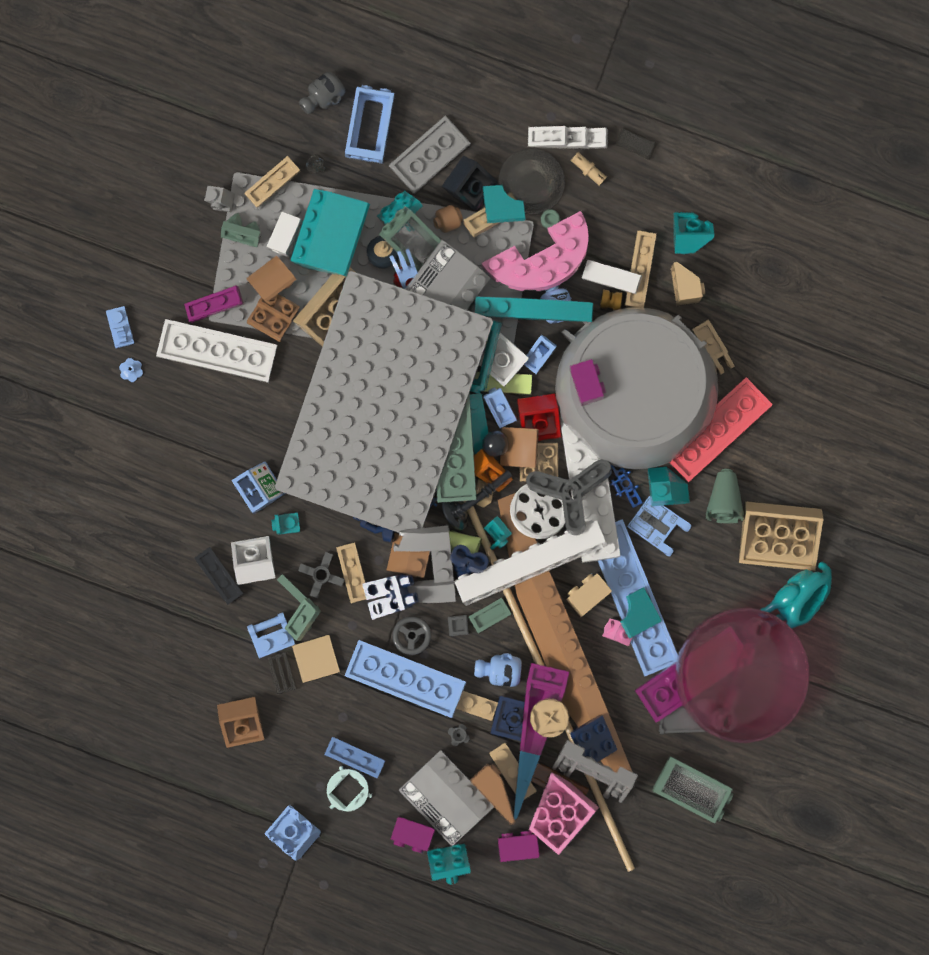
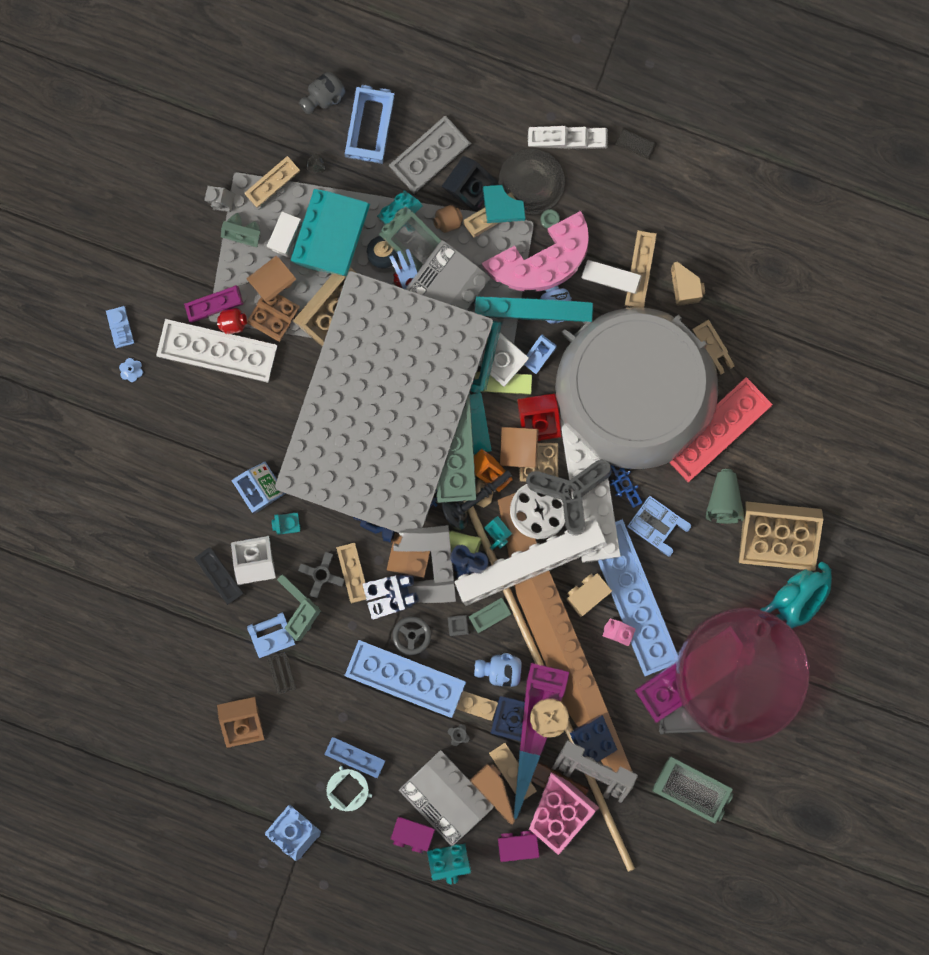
(231, 321): none -> red head
(316, 658): tan tile -> none
(495, 443): black piece -> none
(499, 407): light blue plate -> none
(587, 382): magenta brick -> none
(588, 168): tan pin -> none
(611, 300): pearl gold wheel -> none
(640, 613): teal tile -> none
(666, 487): teal slope -> none
(691, 233): teal slope -> none

